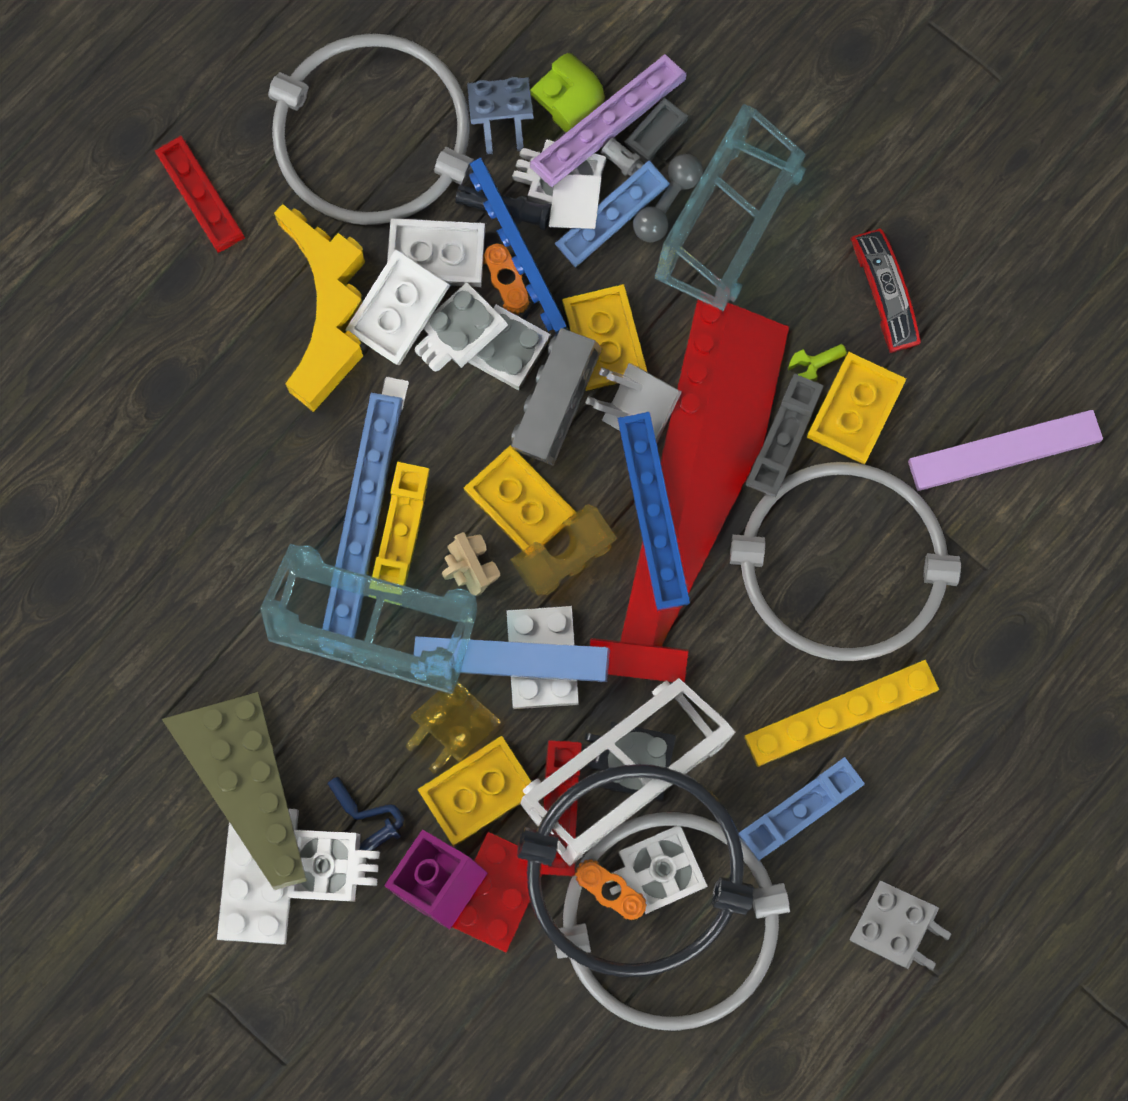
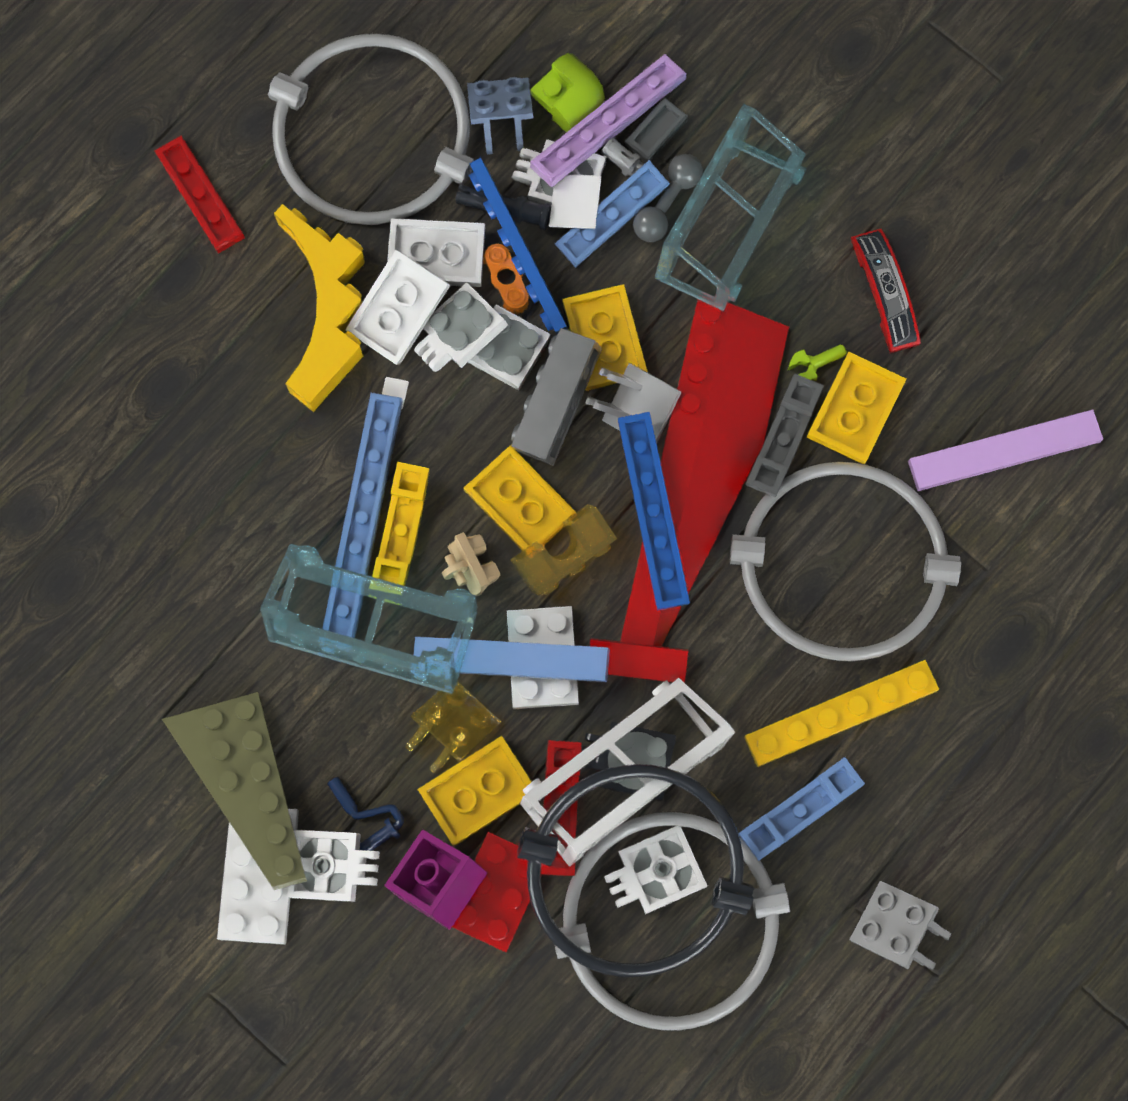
(593, 876): orange piece -> none

